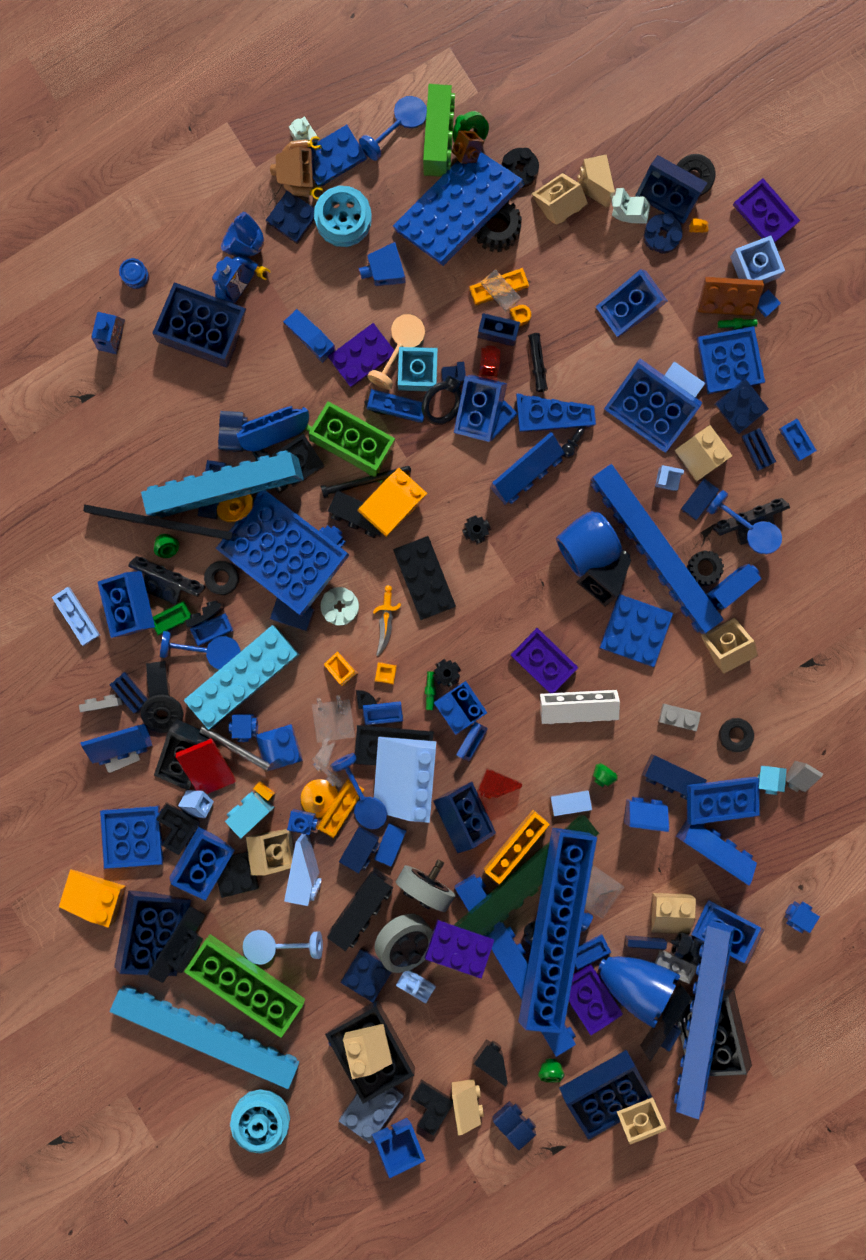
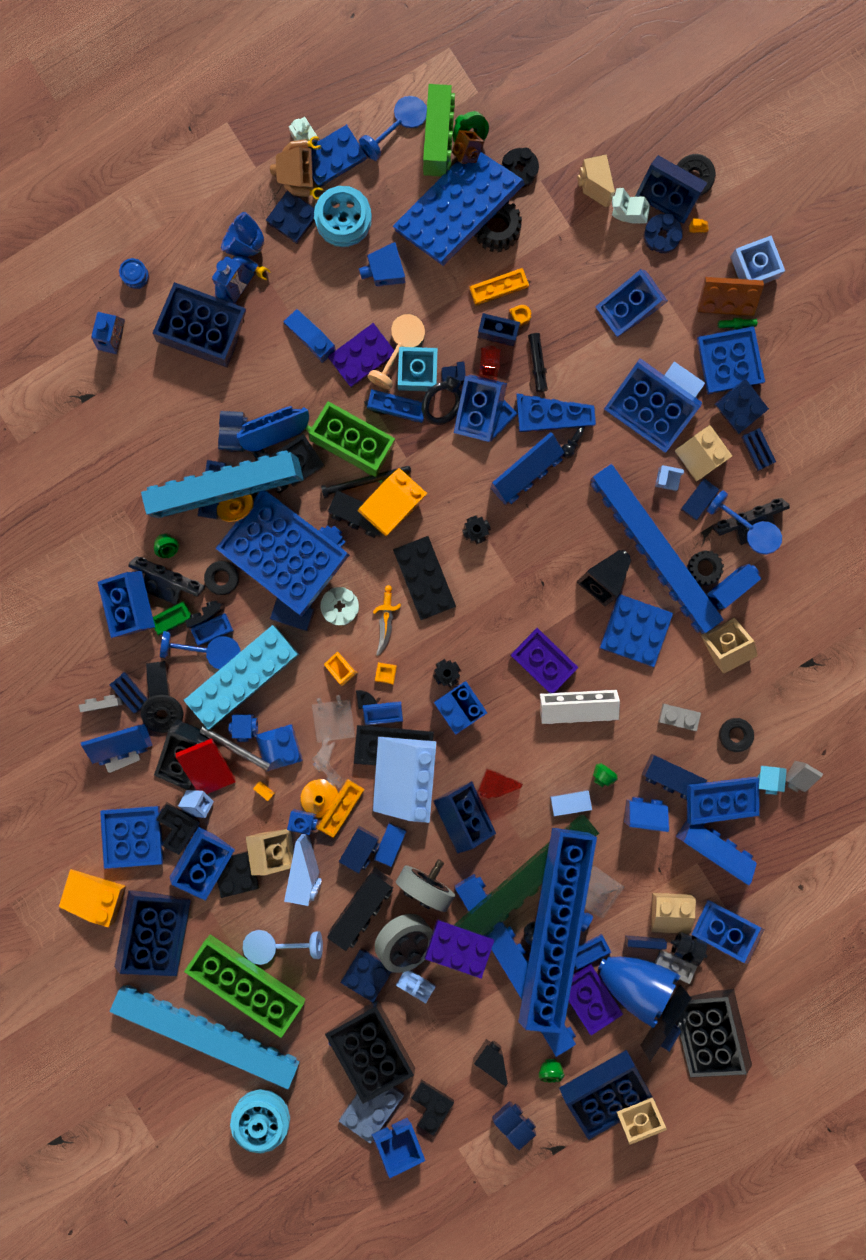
(76, 616): light blue plate -> none
(179, 947): black bracket -> none
(199, 530): black tile -> none
(252, 811): medium azure brick -> none
(367, 1050): tan slope -> none
(368, 810): blue piece -> none
(430, 691): green bar -> none
(466, 1105): tan slope -> none
(472, 741): blue tile -> none
(500, 290): clear plate -> none
(516, 846): light orange brick -> none
(560, 198): tan slope -> none
(589, 543): blue piece -> none
(704, 1019): blue brick -> none
(766, 211): dark purple plate -> none
(767, 303): blue tile -> none
(797, 439): blue plate -> none
(801, 917): blue brick -> none

